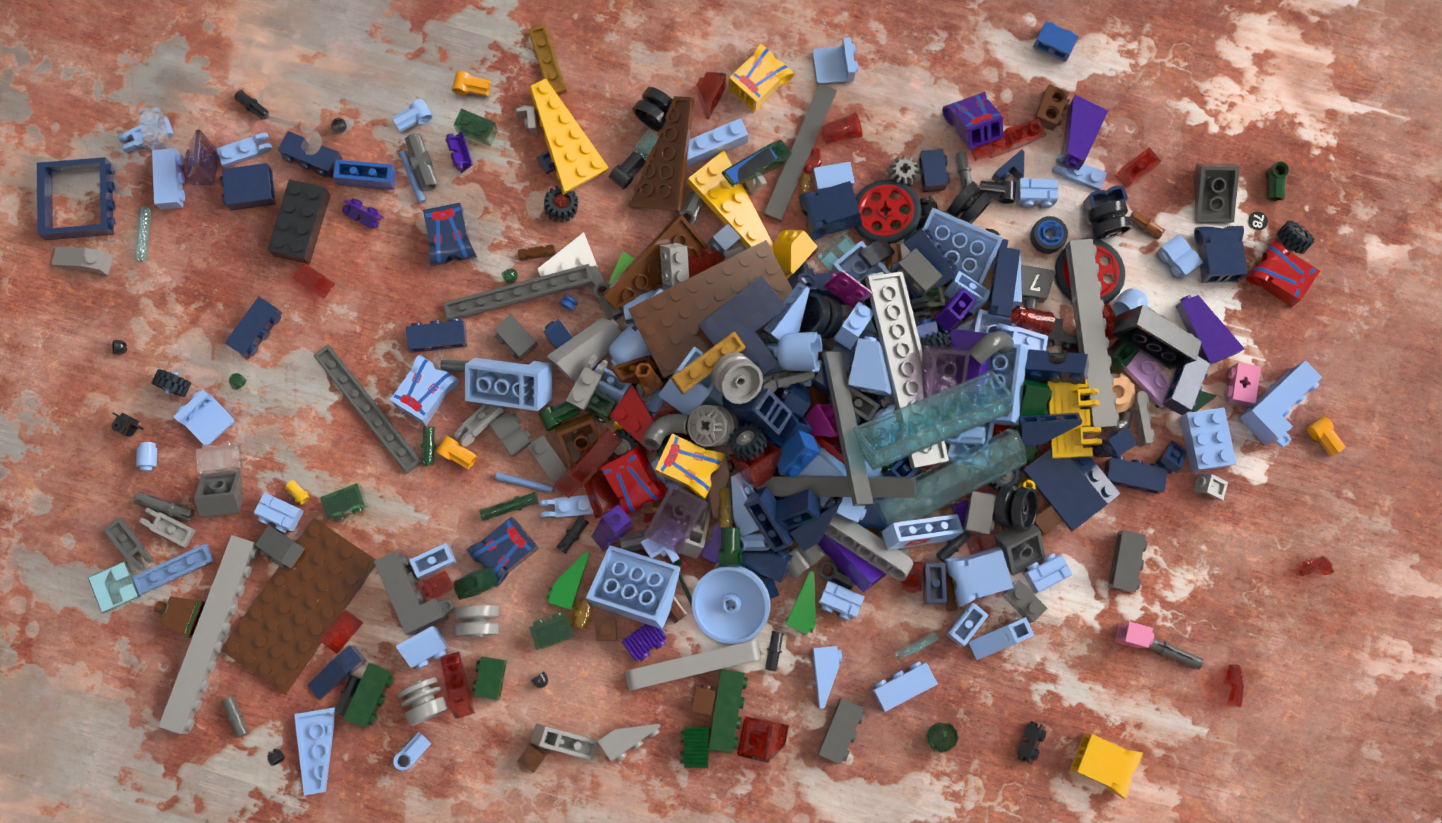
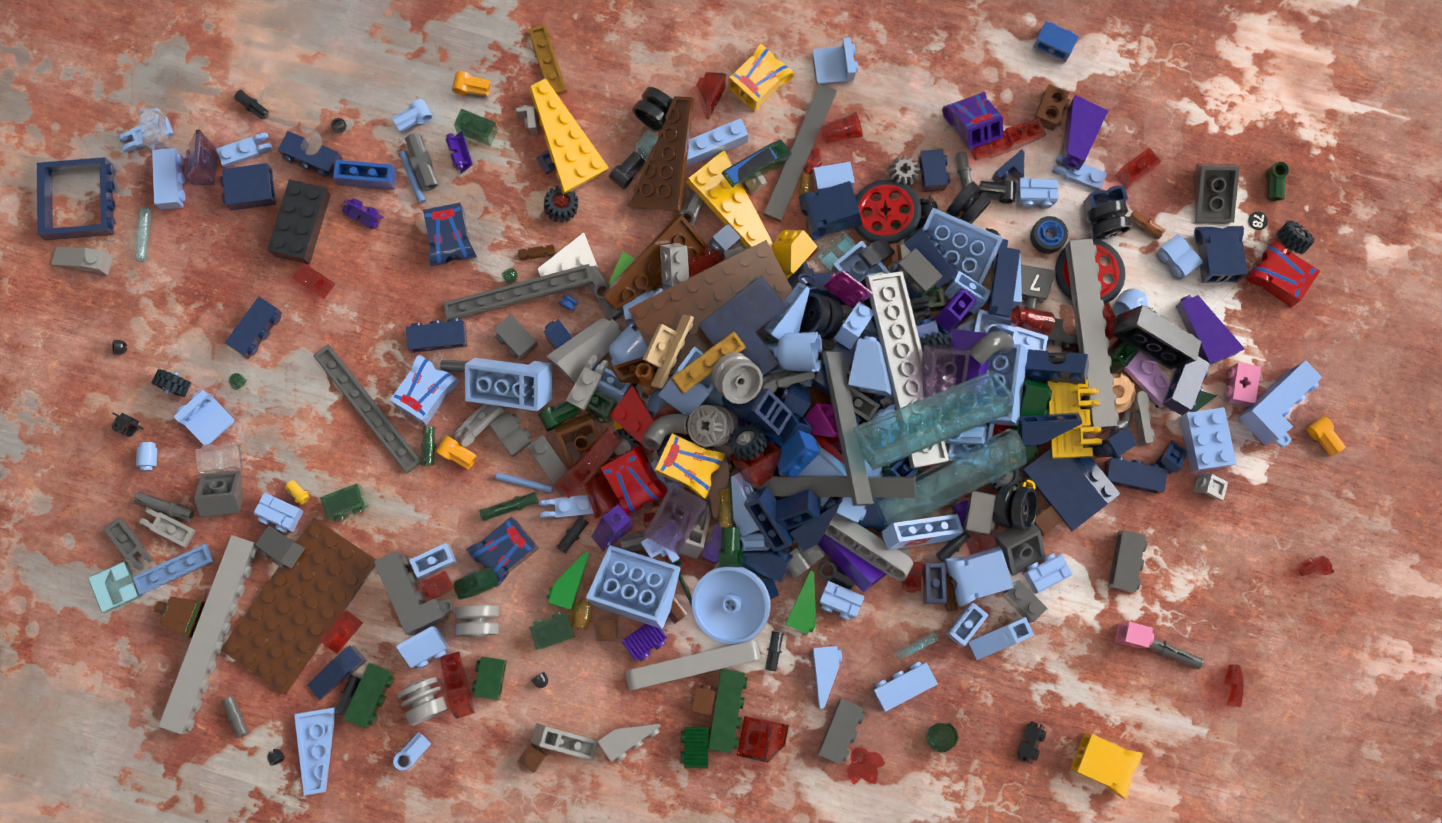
(665, 348): none -> tan bracket
(865, 768): none -> clear red plate

